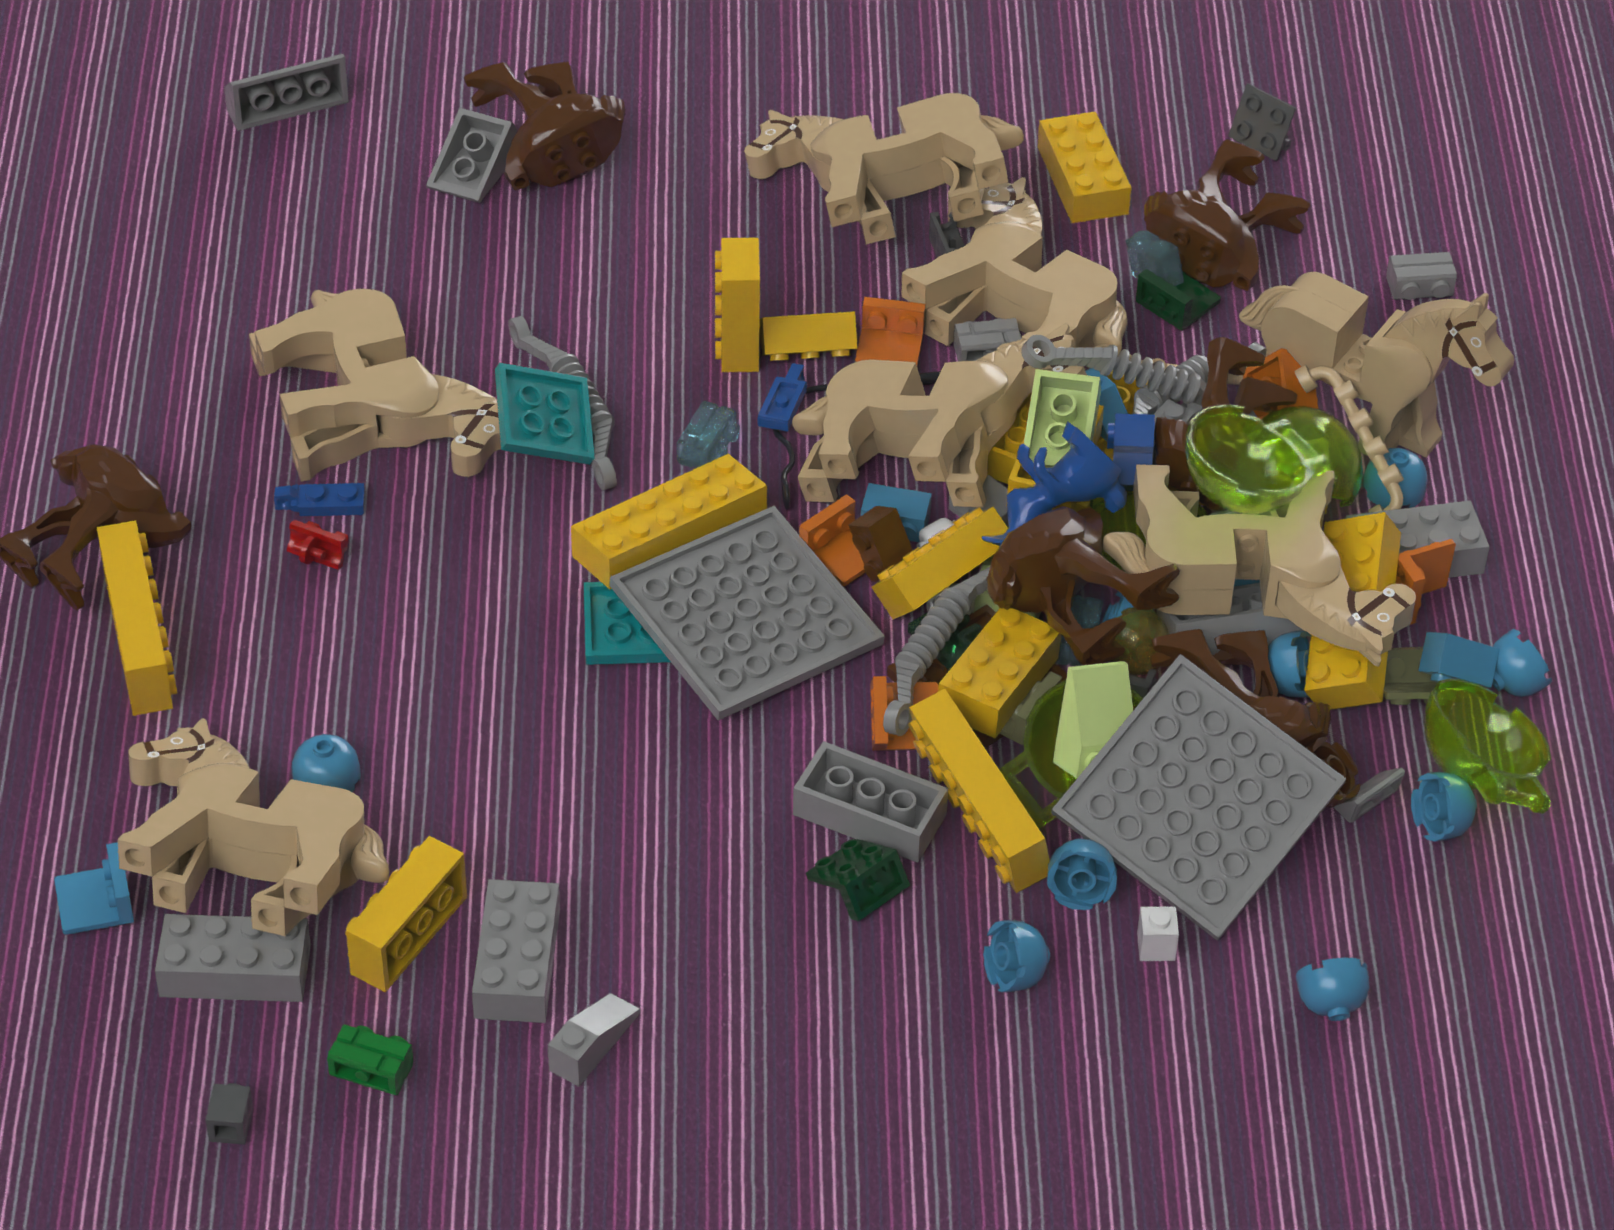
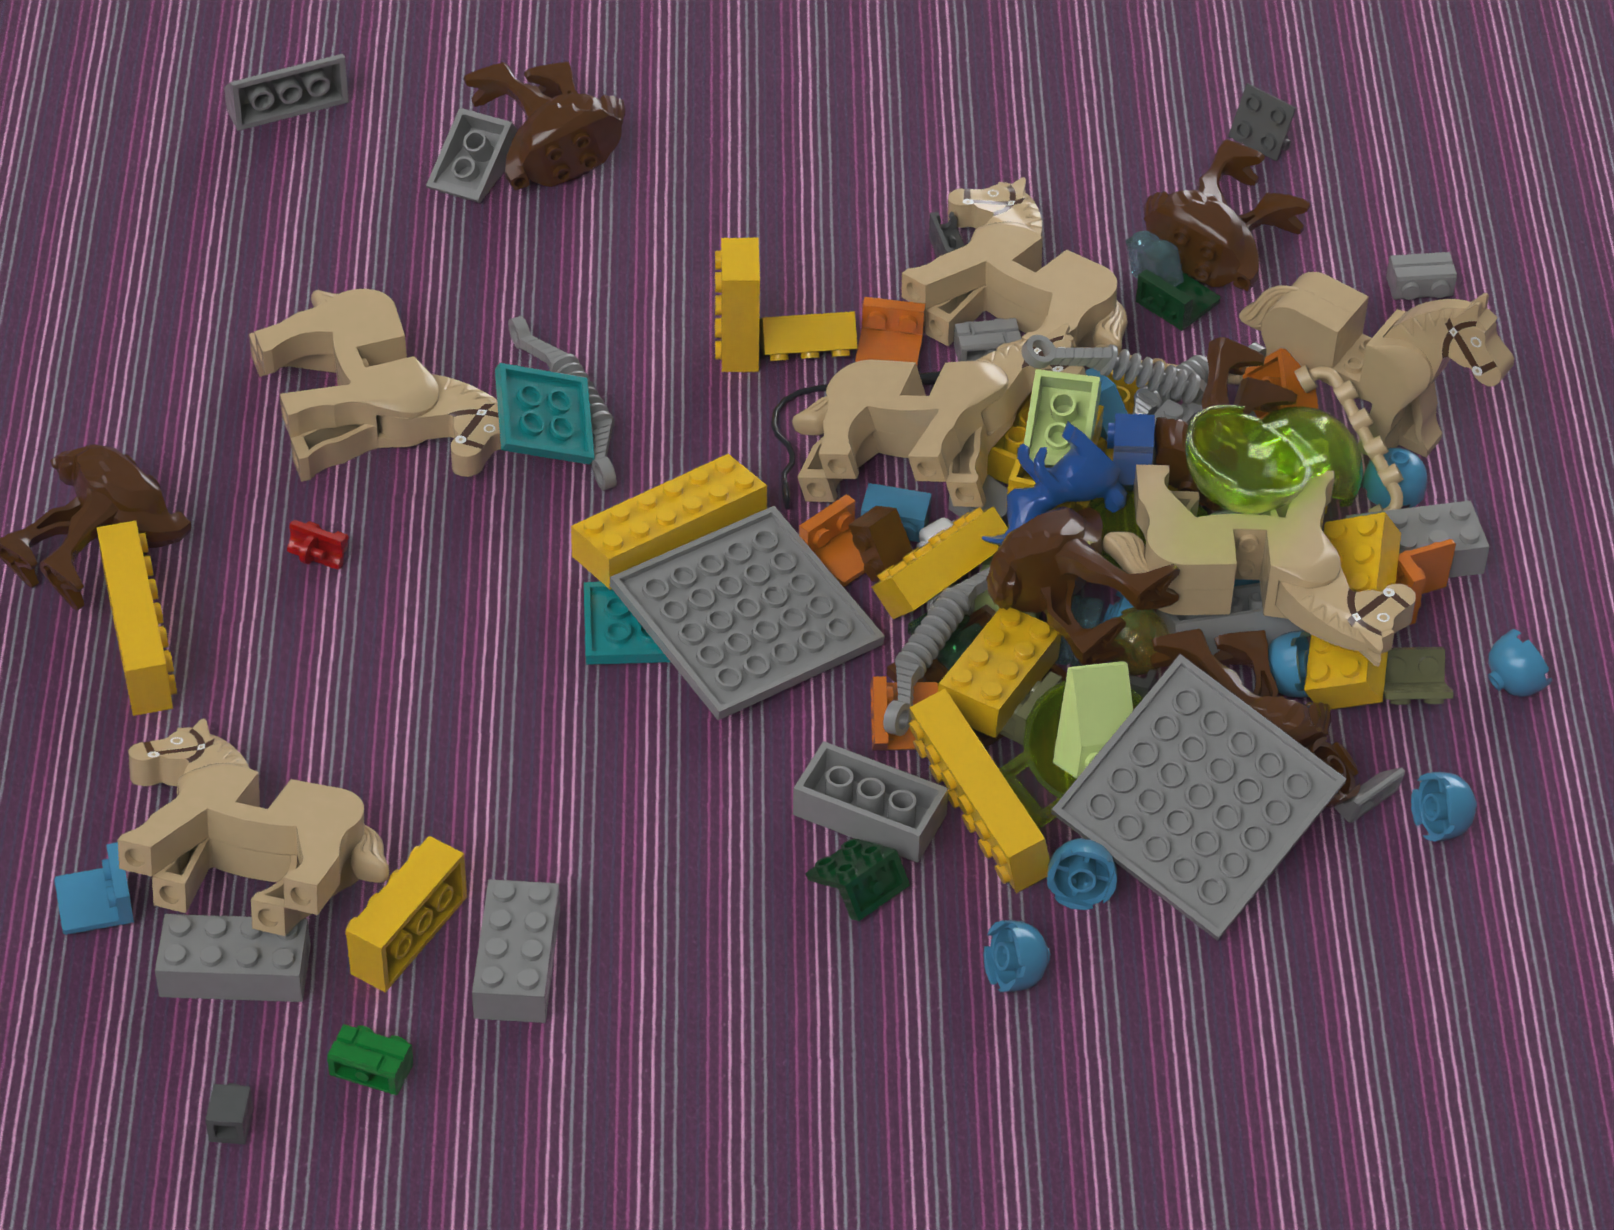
(321, 499): blue hinge -> none
(327, 762): dark azure cylinder -> none
(589, 1037): light grey slope -> none
(707, 435): clear light blue brick -> none
(783, 400): blue hinge -> none
(939, 144): tan animal -> none
(1084, 167): yellow brick -> none
(1157, 933): white brick -> none
(1335, 988): dark azure cylinder -> none
(1458, 658): dark azure brick -> none
(1486, 744): clear neon green windscreen -> none

